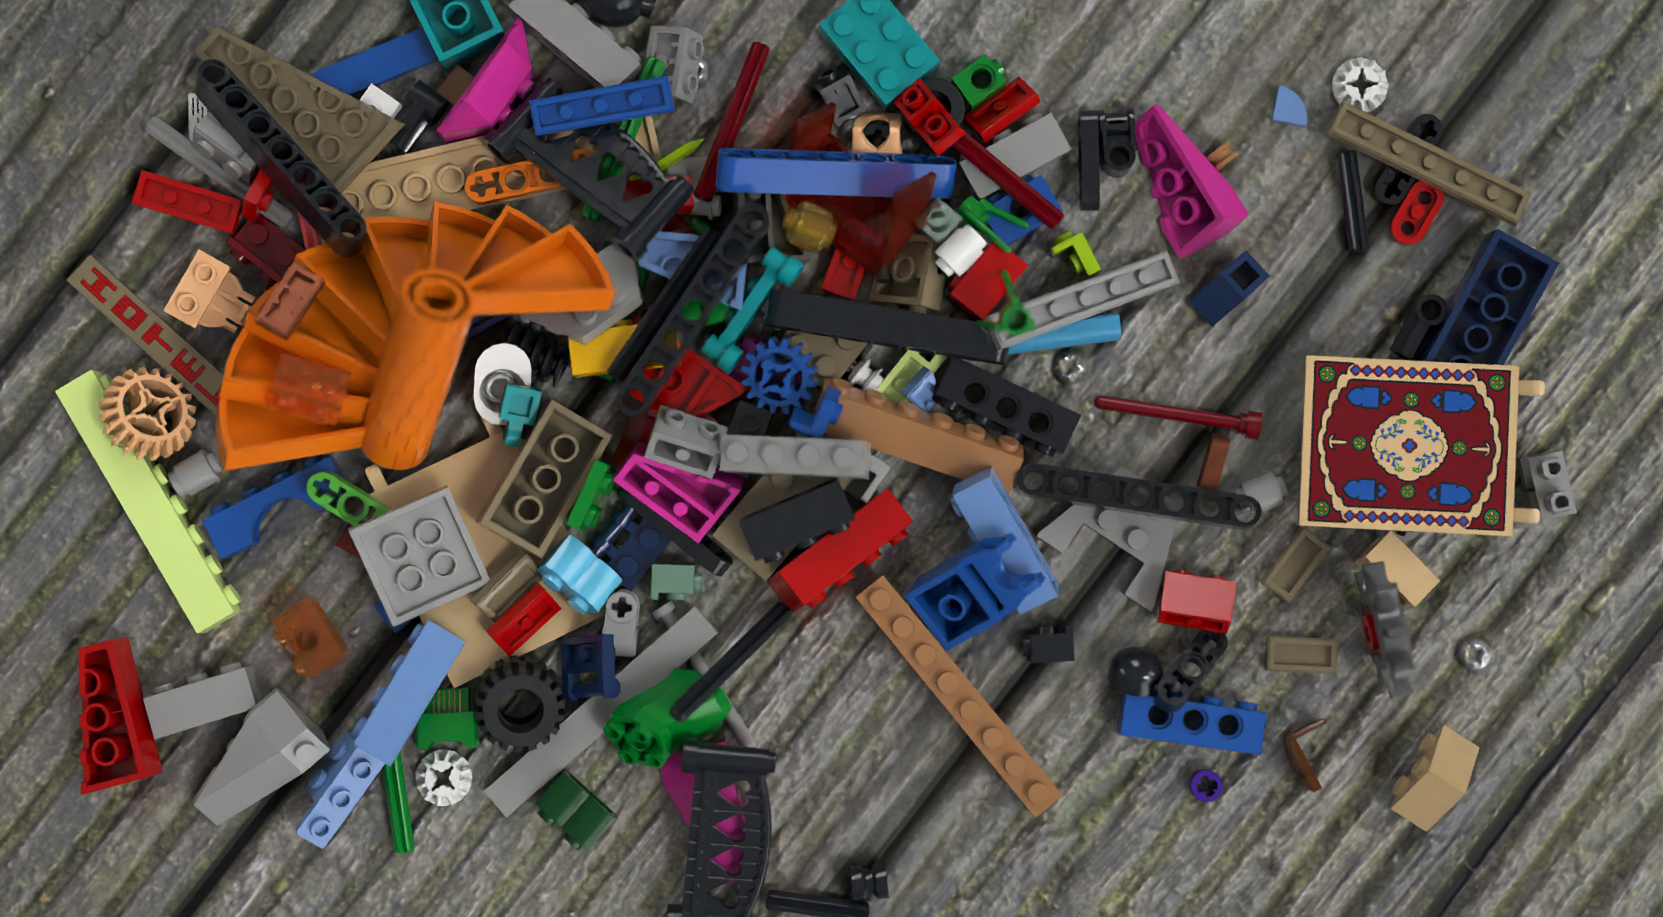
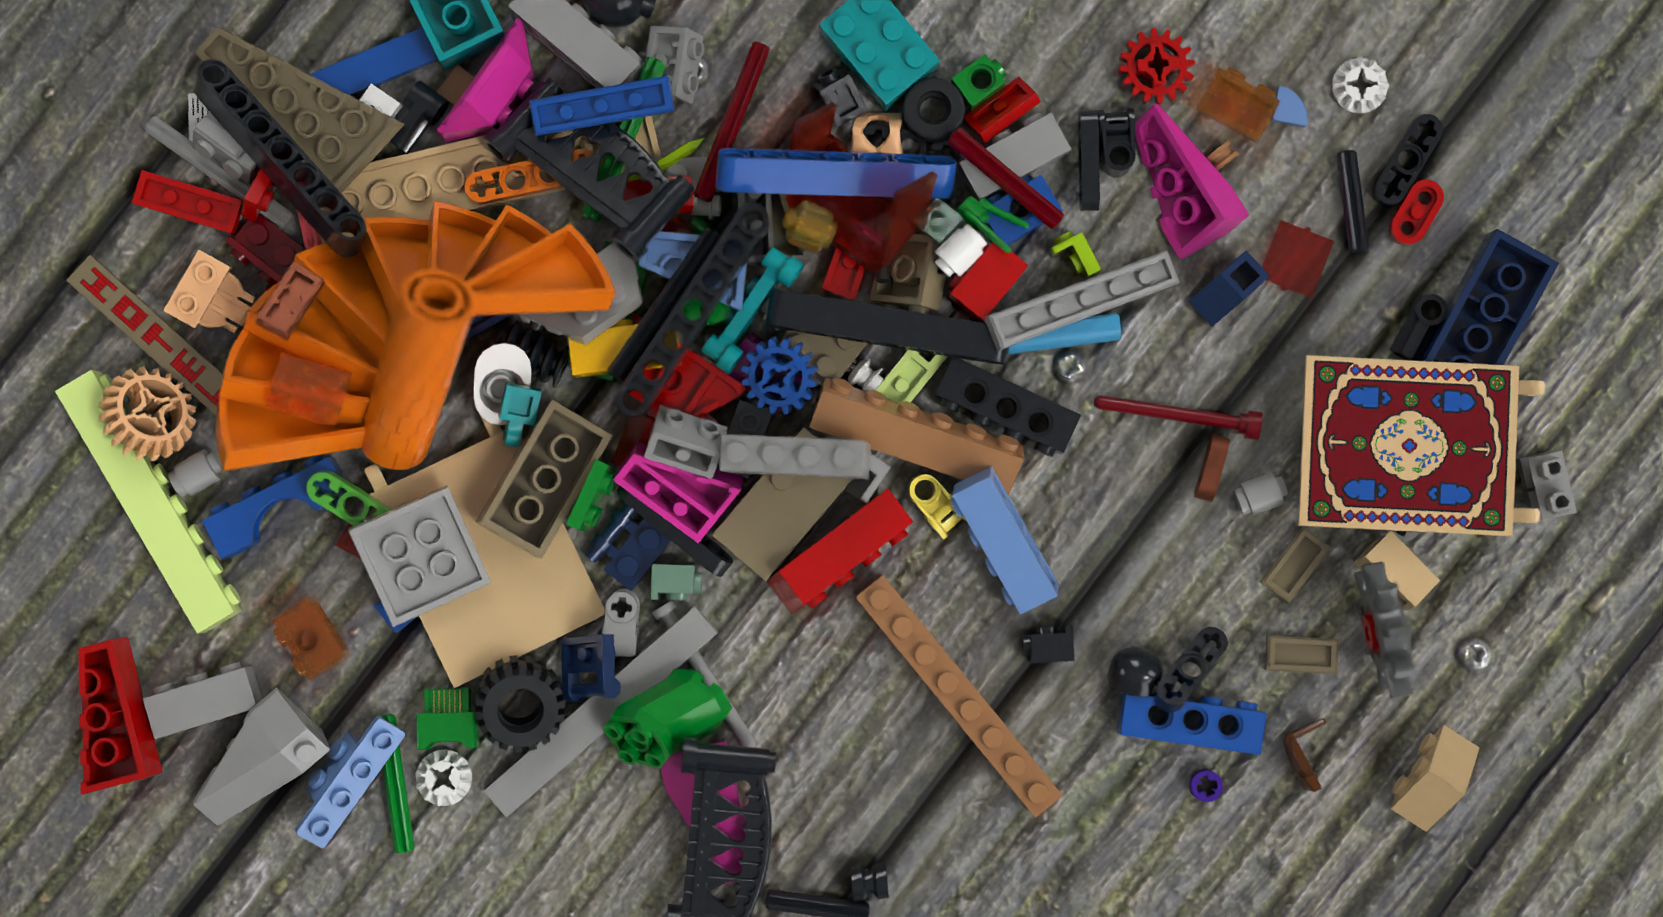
(408, 693): medium blue brick -> none
(508, 586): dark tan tile -> none
(523, 619): red plate -> none
(576, 811): dark green brick -> none
(579, 575): medium azure brick -> none
(729, 662): black axle -> none
(797, 520): black brick -> none
(815, 425): blue bracket -> none
(921, 389): medium blue tile -> none
(929, 117): red slope -> none
(936, 506): none -> light yellow piece
(970, 591): blue brick -> none
(1013, 315): green plant -> none
(1138, 535): light grey wing -> none
(1141, 69): none -> red gear
(1156, 492): black beam -> none
(1196, 601): brick -> none
(1239, 104): none -> clear orange bracket
(1296, 258): none -> clear red piece
(1428, 163): dark tan tile -> none

